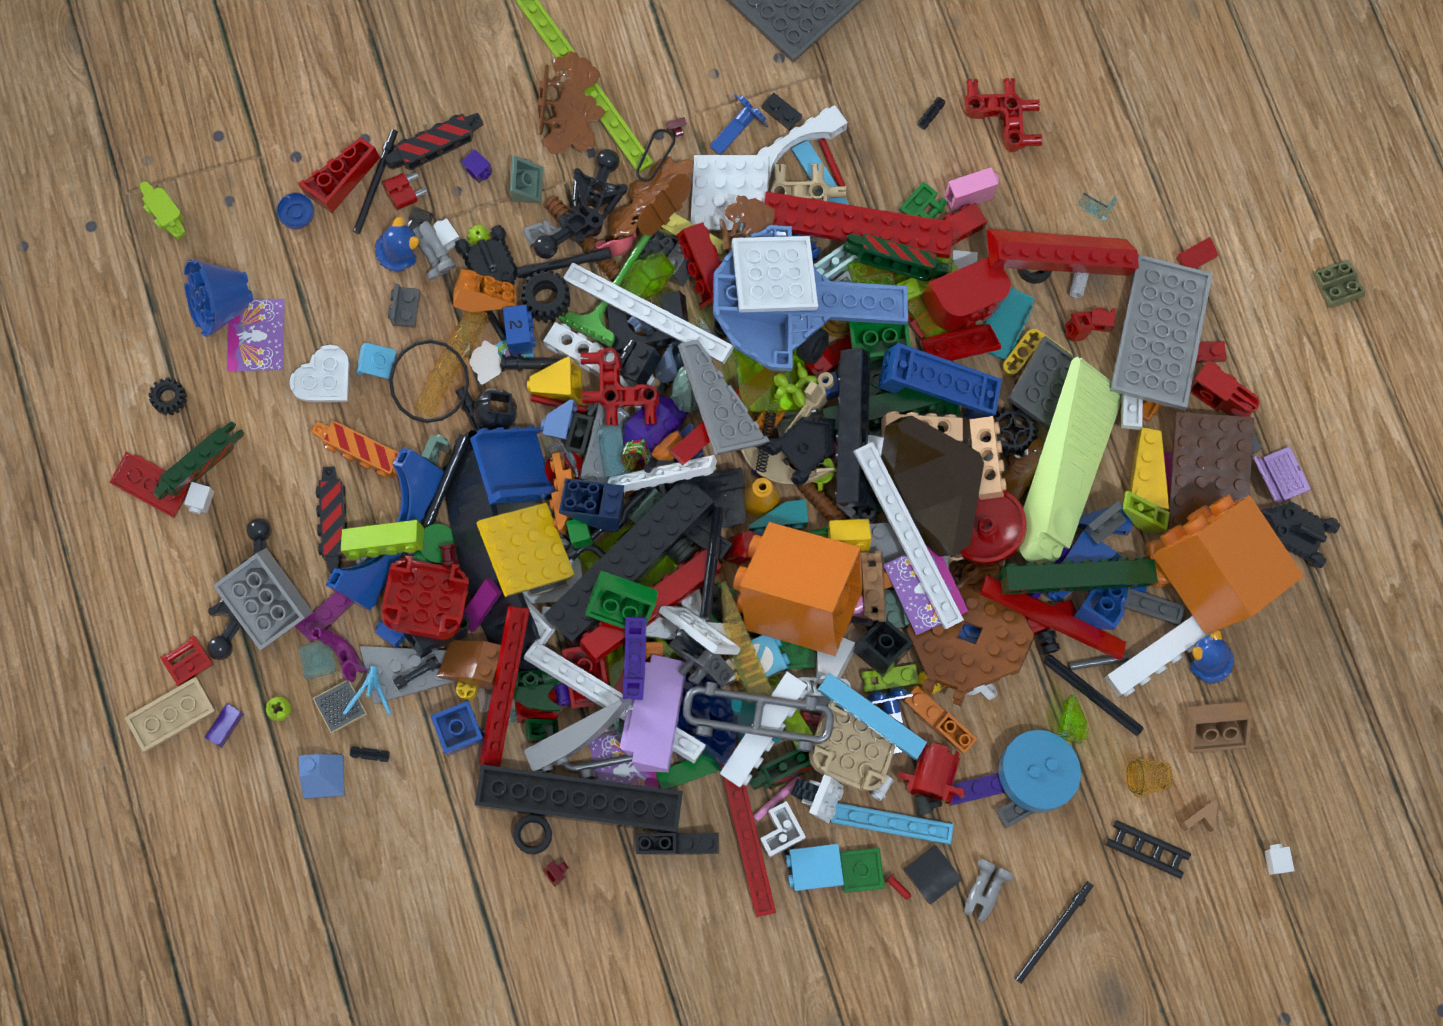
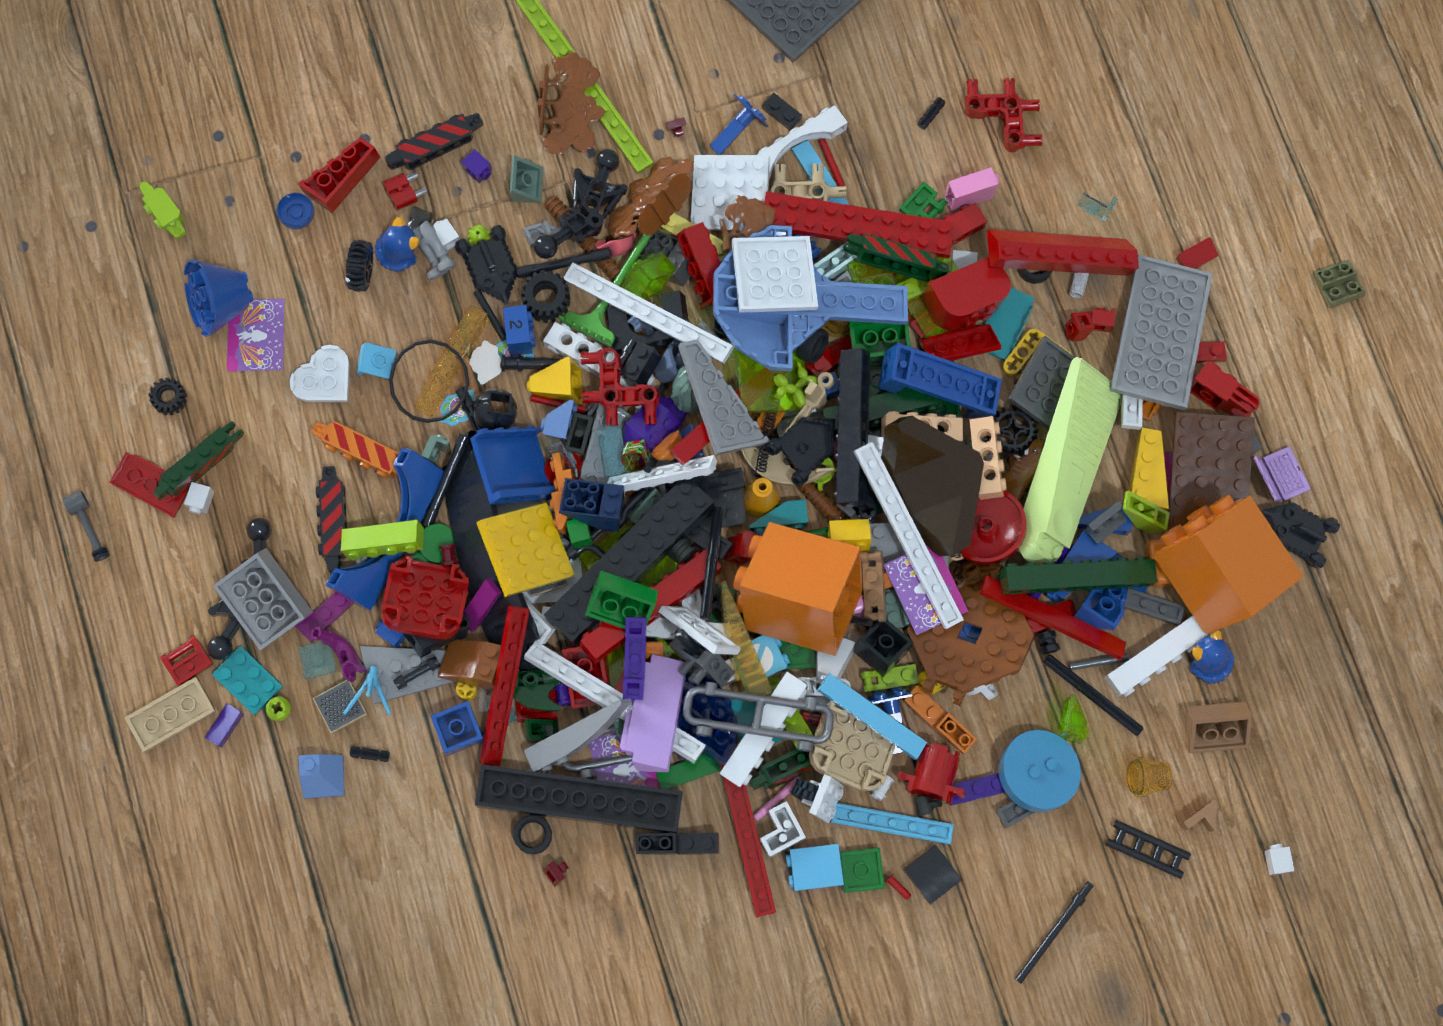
(77, 504): none -> dark grey piece
(247, 680): none -> teal plate
(359, 265): none -> black gear
(387, 148): black bar -> none
(404, 306): dark grey bracket -> none
(449, 404): none -> sticker
(482, 293): orange slope -> none
(645, 153): black piece -> none
(990, 898): light grey piece -> none

